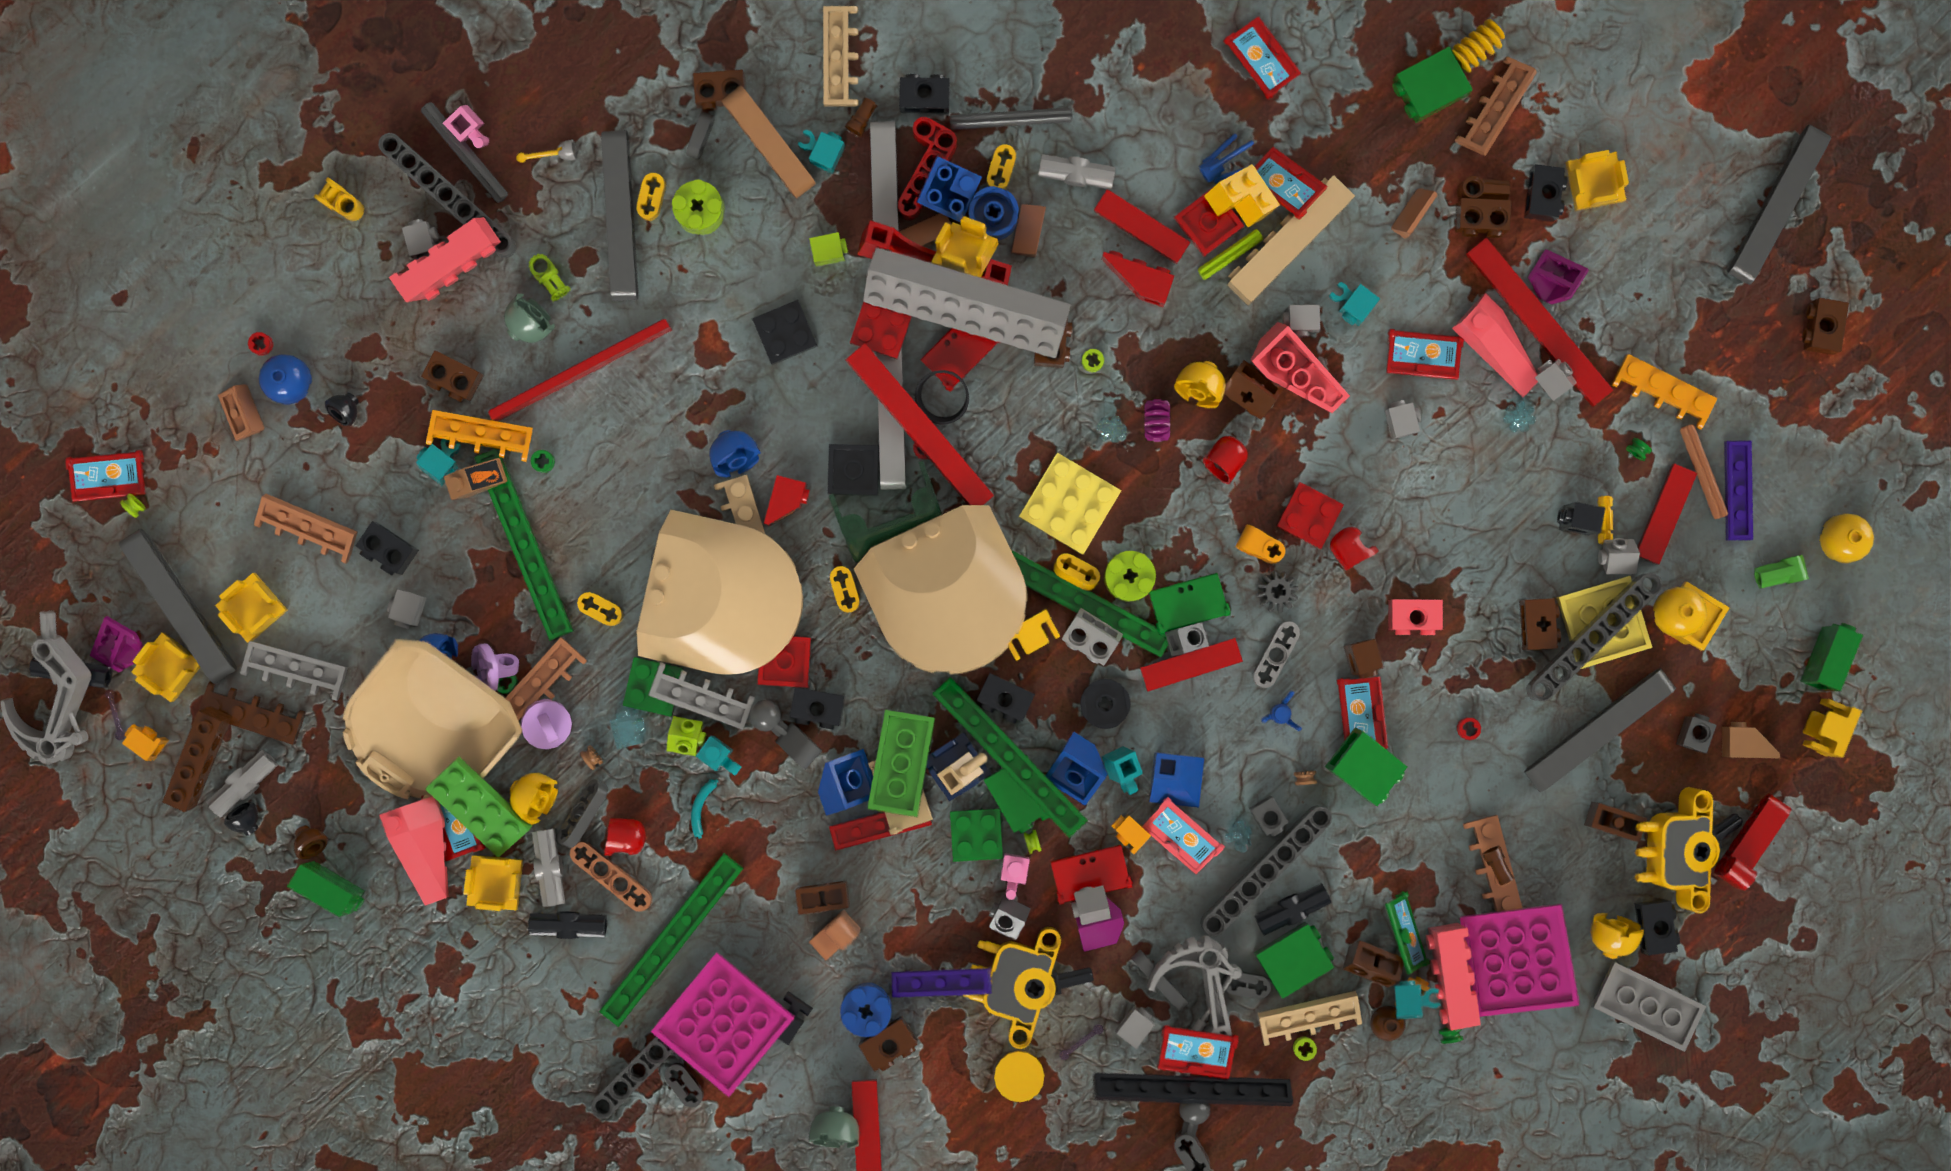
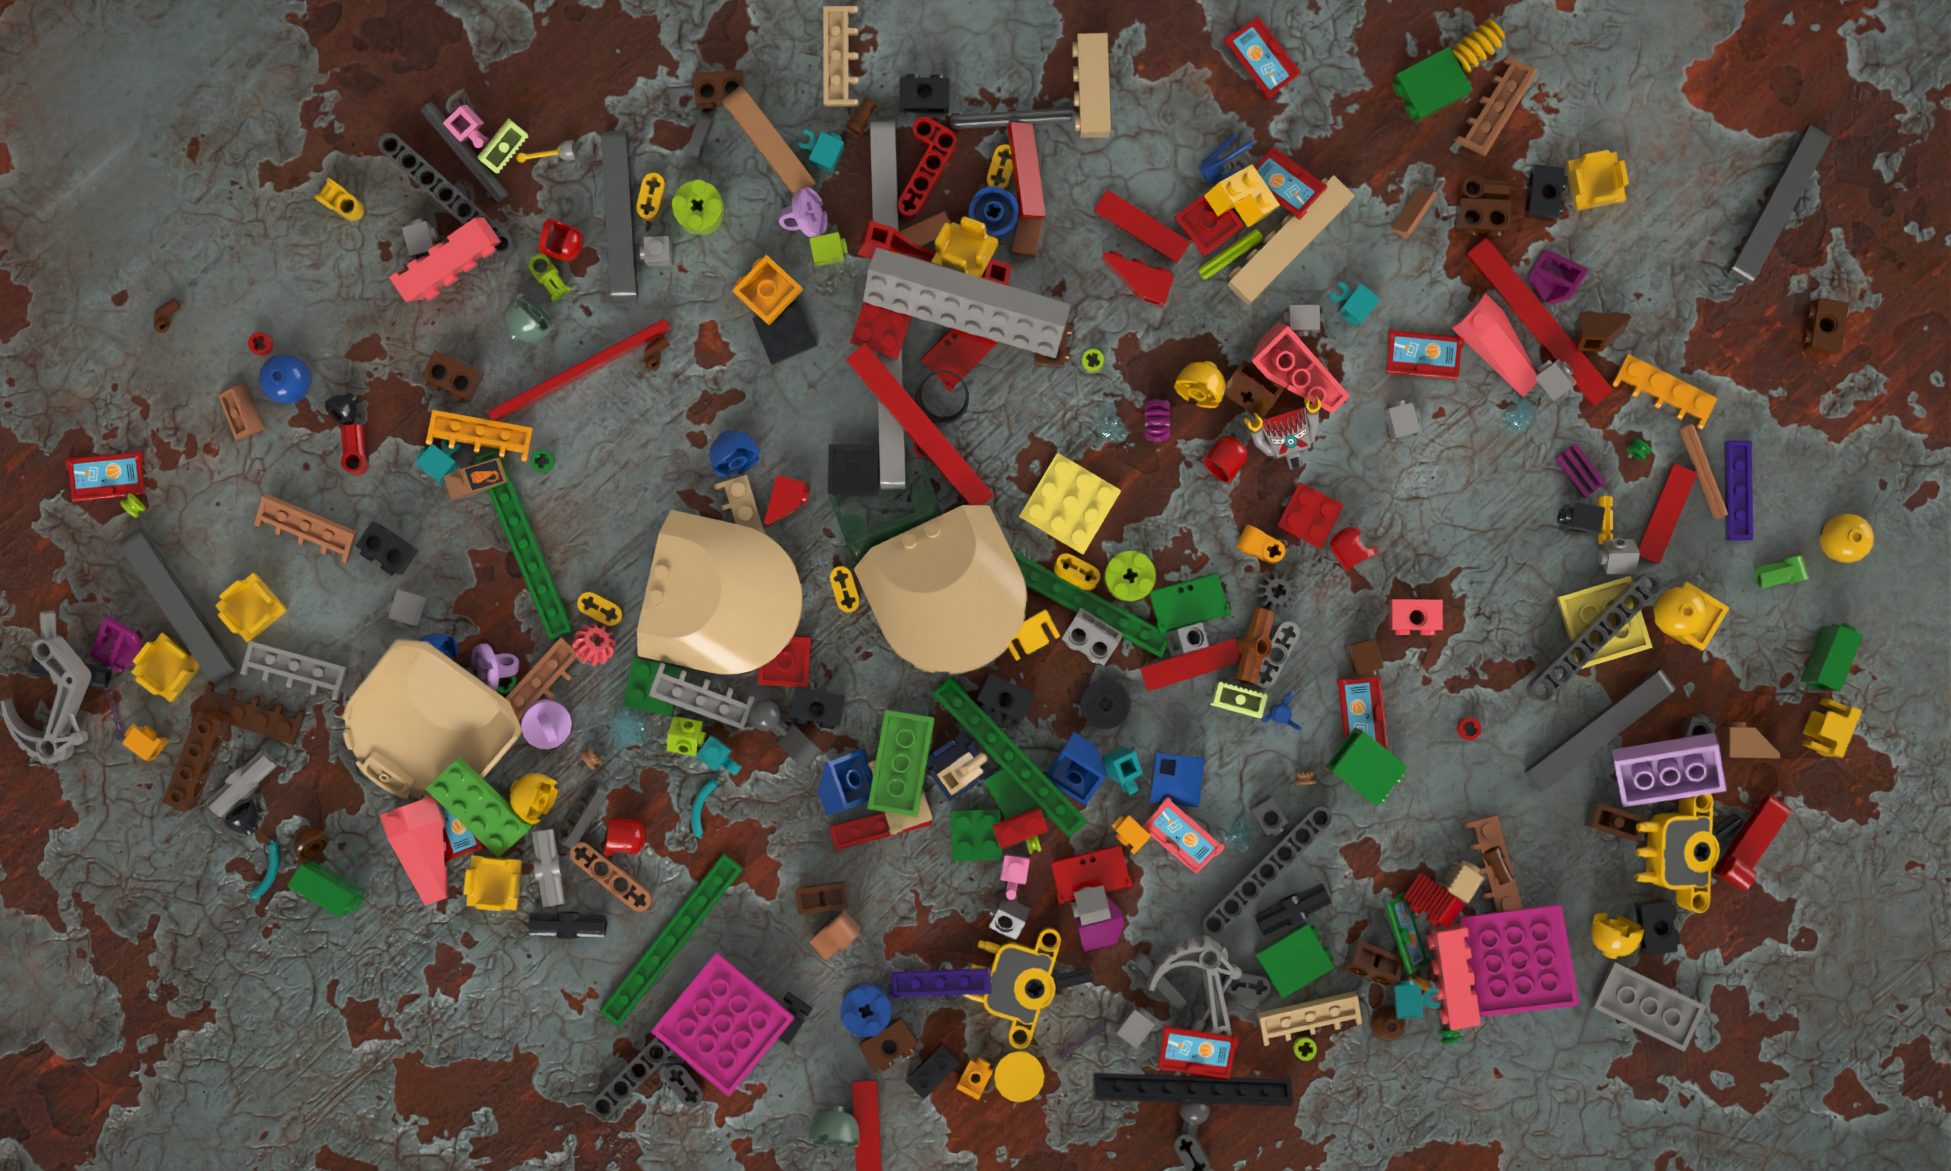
(163, 315): none -> reddish brown arm
(274, 860): none -> teal piece
(353, 446): none -> red piece
(502, 146): none -> yellowish green brick
(565, 241): none -> red helmet
(594, 644): none -> coral gear
(652, 353): none -> reddish brown arm
(657, 251): none -> light grey brick
(767, 289): none -> light orange plate
(806, 212): none -> lavender tile
(932, 1070): none -> black brick
(949, 189): blue slope -> none
(970, 1087): none -> light orange brick
(1020, 827): none -> red brick
(1026, 170): none -> tile
(1076, 171): light grey piece -> none
(1093, 85): none -> tan brick
(1239, 699): none -> yellowish green brick
(1255, 646): none -> dark orange piece
(1287, 433): none -> torso
(1433, 900): none -> red brick
(1462, 880): none -> tan brick
(1539, 637): reddish brown brick -> none
(1587, 464): none -> magenta tile
(1598, 330): none -> reddish brown slope
(1669, 770): none -> lavender brick

